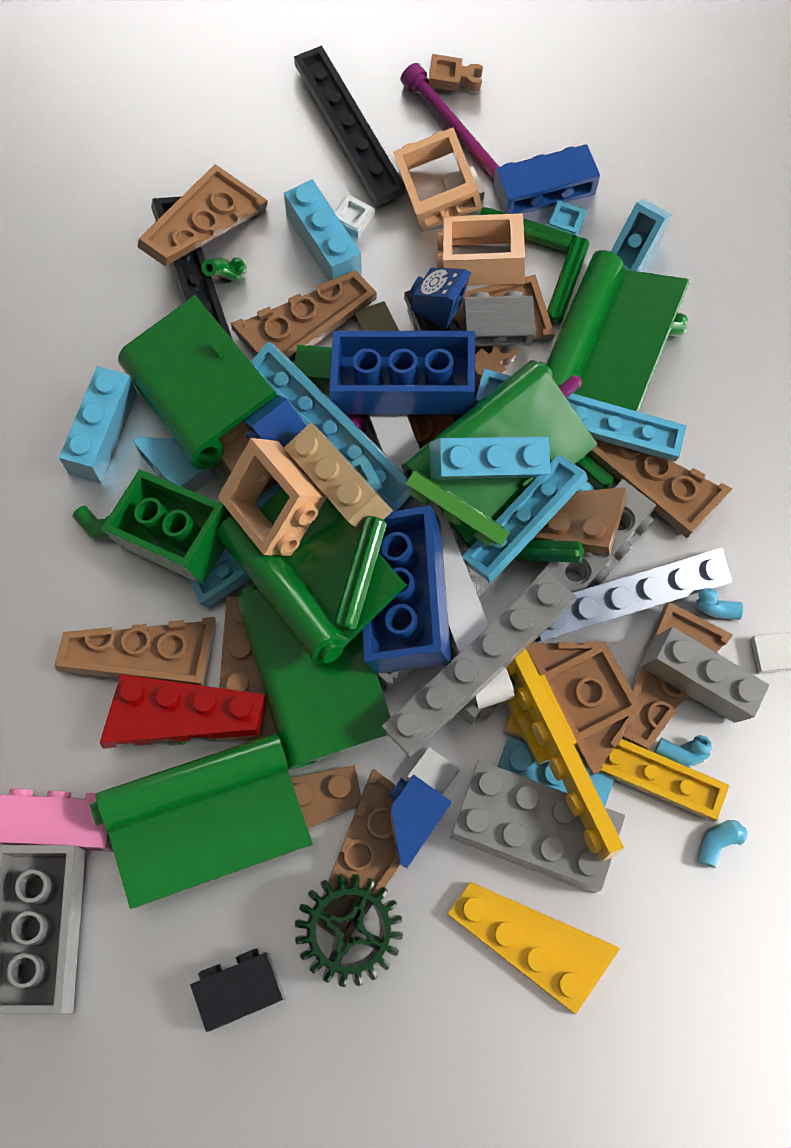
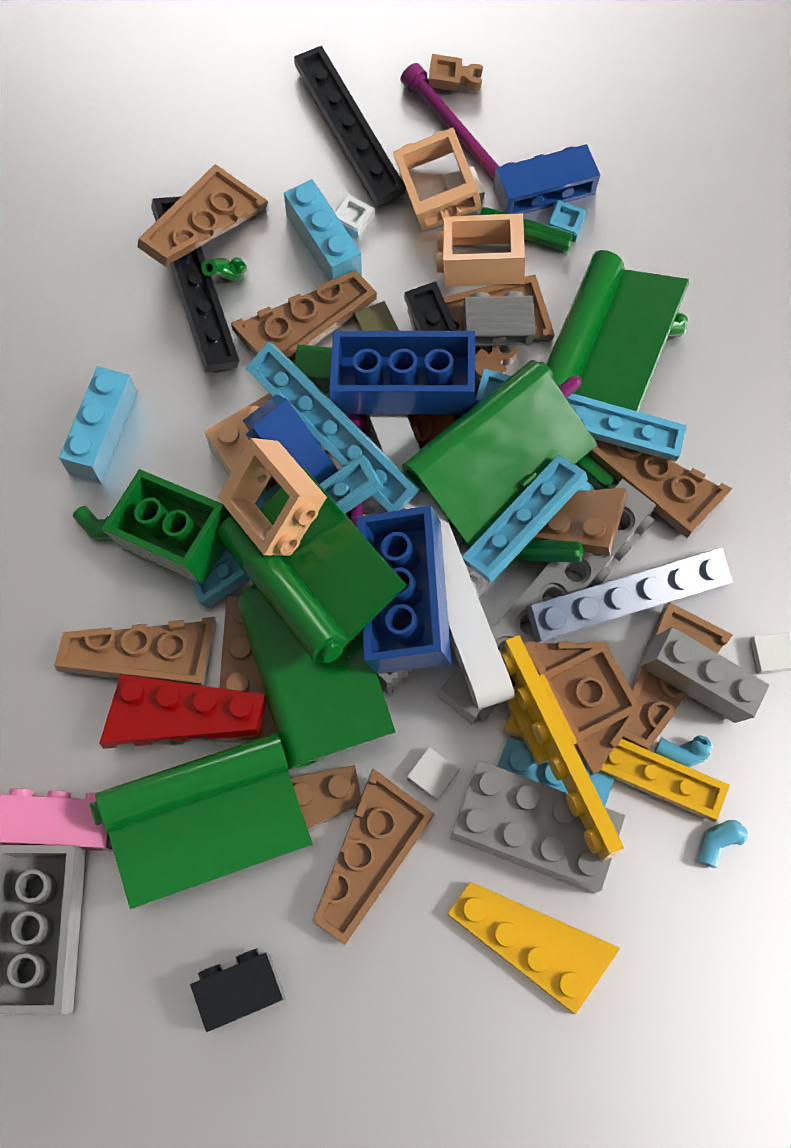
(171, 463): medium azure slope -> none
(195, 380): green door -> none
(336, 477): tan brick -> none
(341, 947): dark green gear -> none
(360, 572): green axle -> none
(414, 816): blue slope -> none
(439, 294): blue slope -> none
(456, 509): bright green plate -> none
(478, 664): light grey plate -> none
(489, 457): medium azure brick -> none
(567, 279): green axle -> none
(640, 234): medium azure slope -> none
(710, 605): medium azure arm -> none

